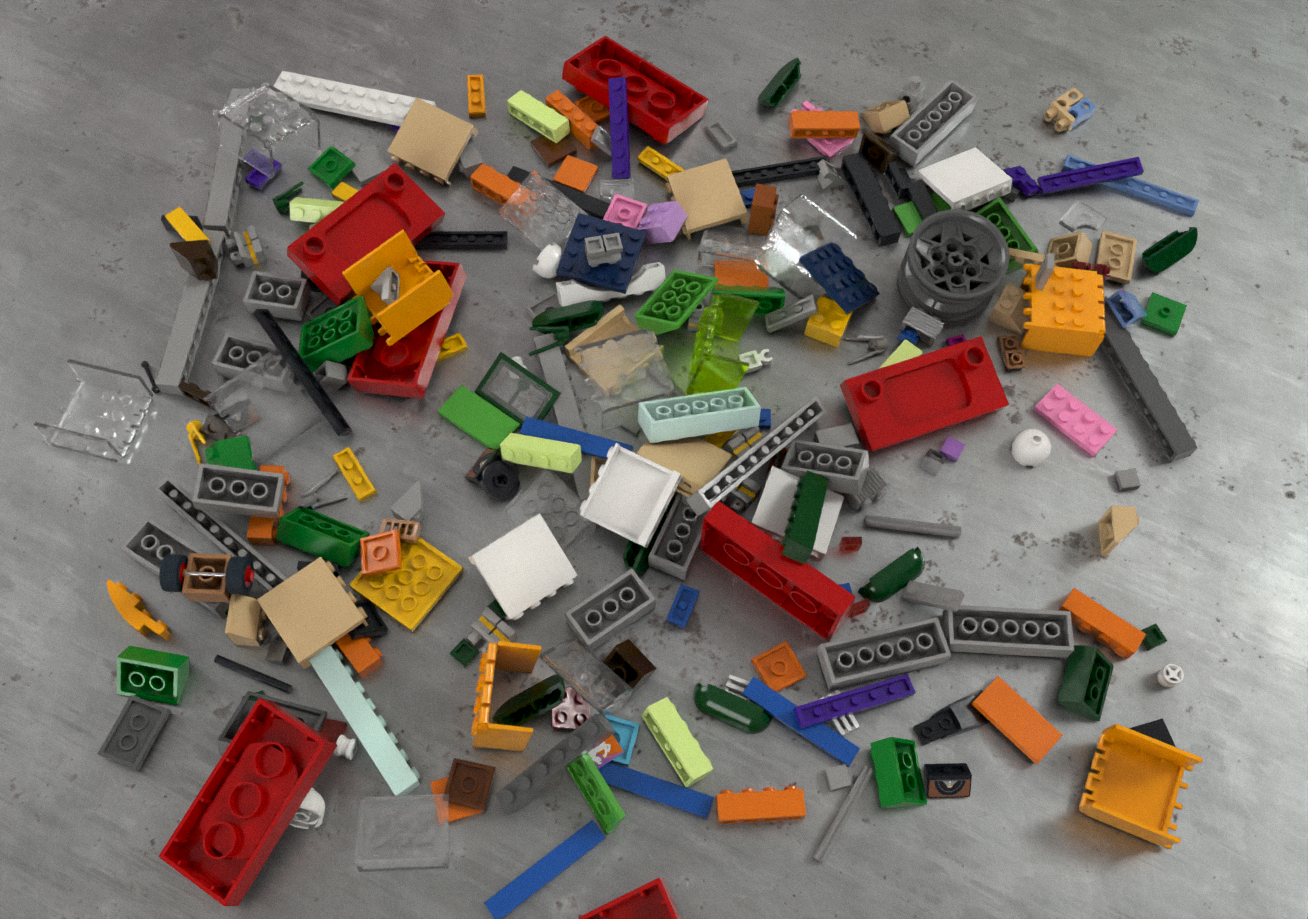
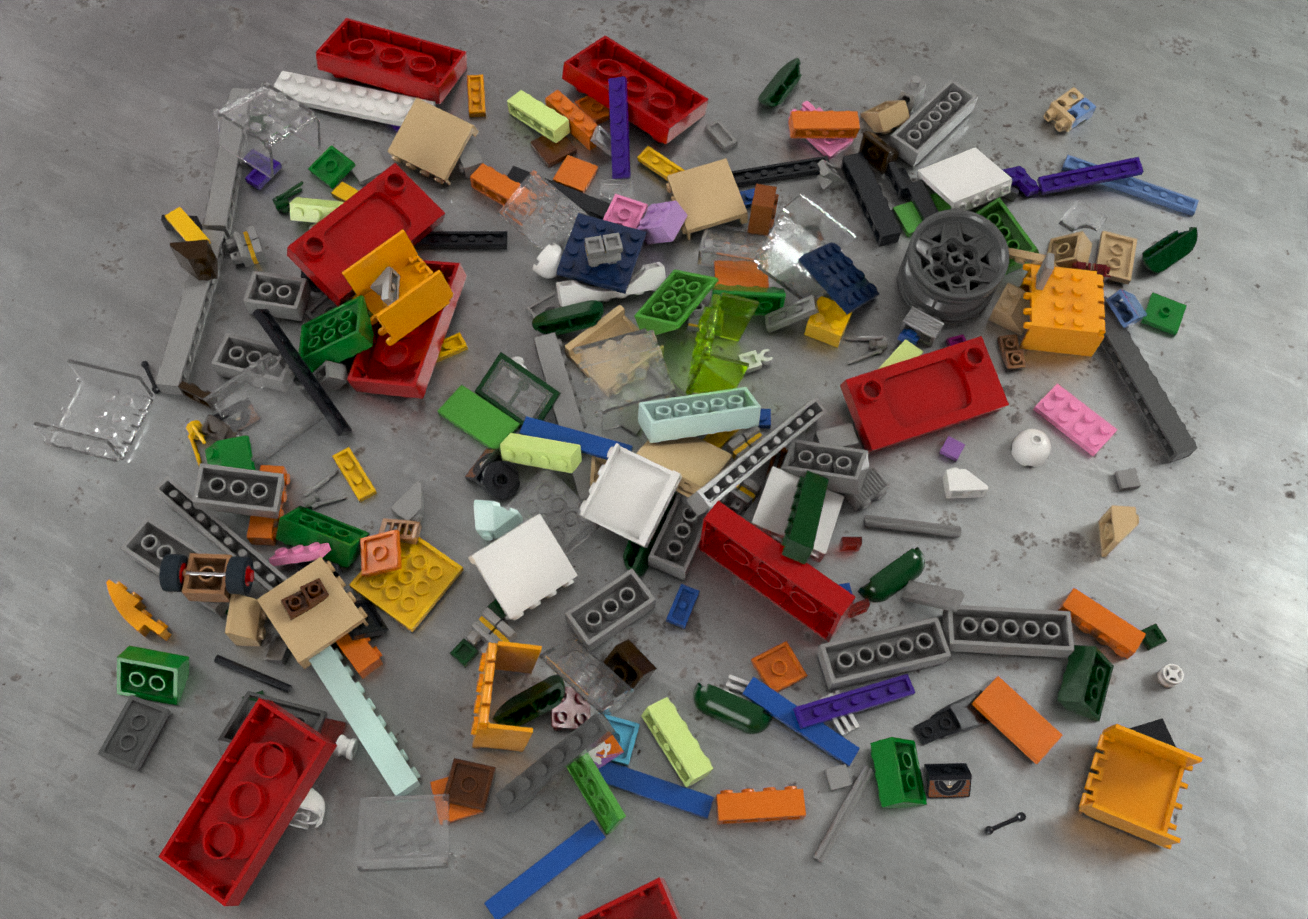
(299, 554): none -> bright pink plate
(306, 599): none -> reddish brown slope
(391, 60): none -> red piece
(493, 520): none -> light aqua slope
(560, 333): dark green plant -> none
(933, 461): flat silver slope -> none
(962, 484): none -> white slope
(1019, 817): none -> black hinge

